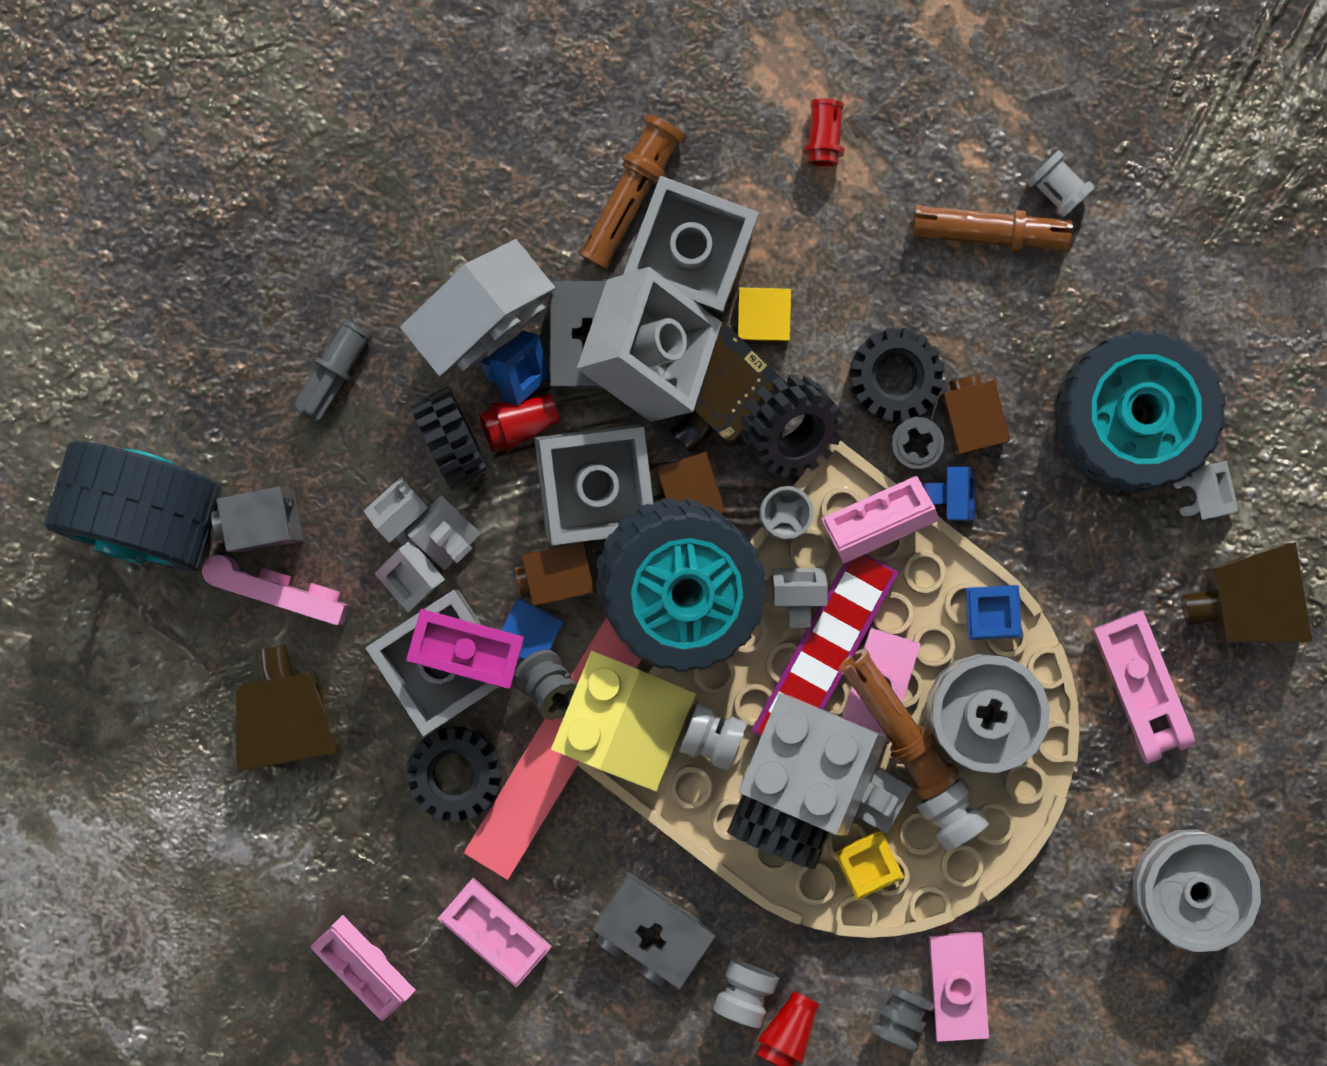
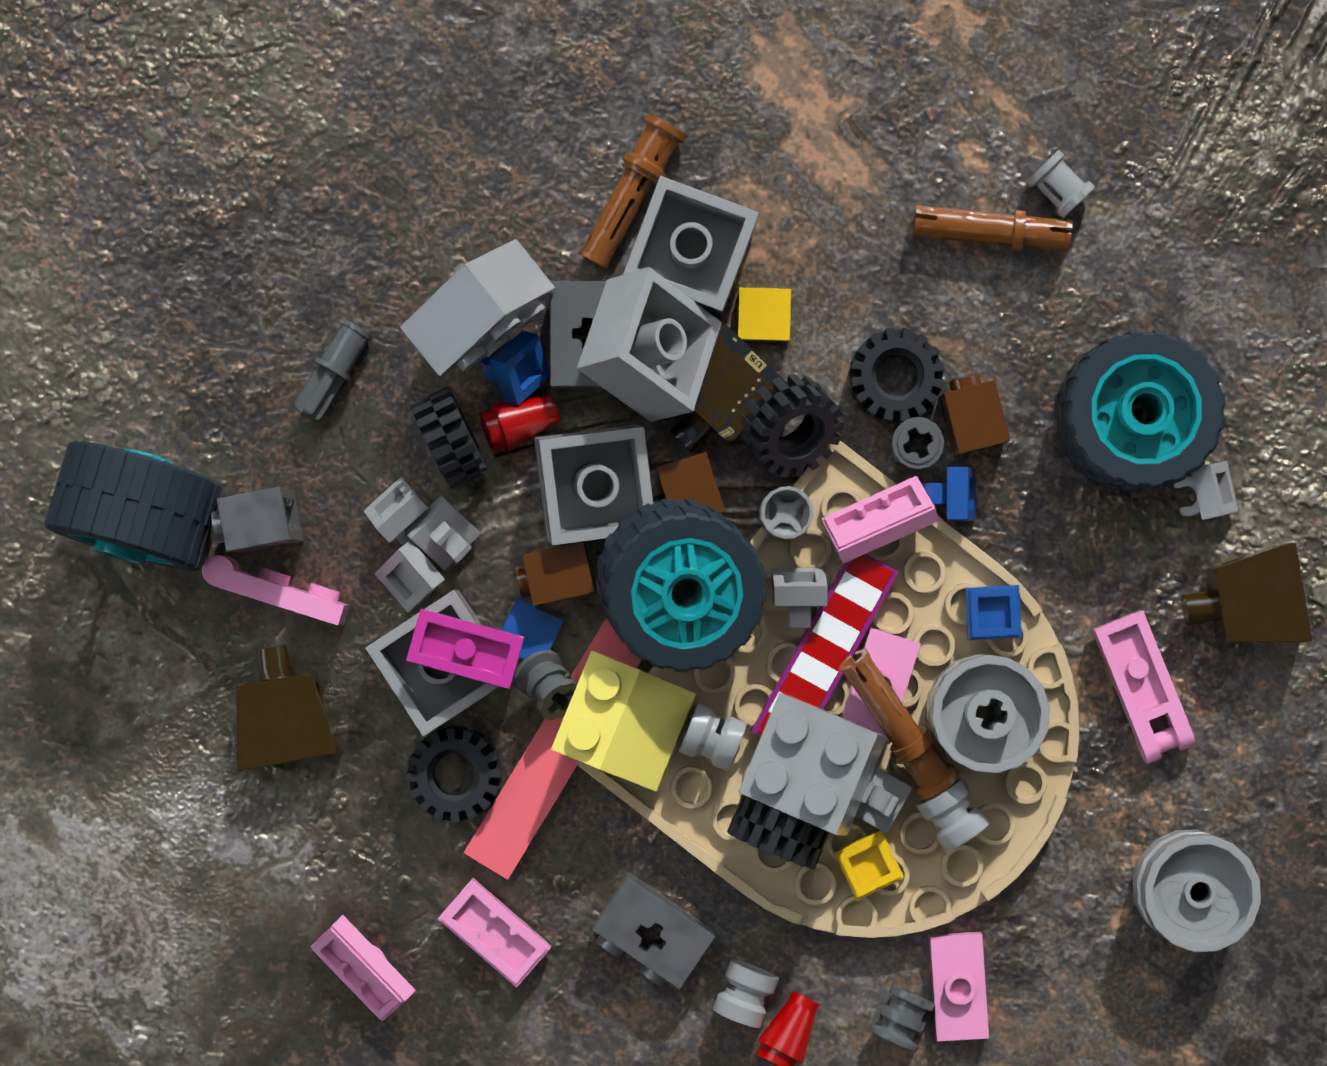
(825, 132): red pin -> none

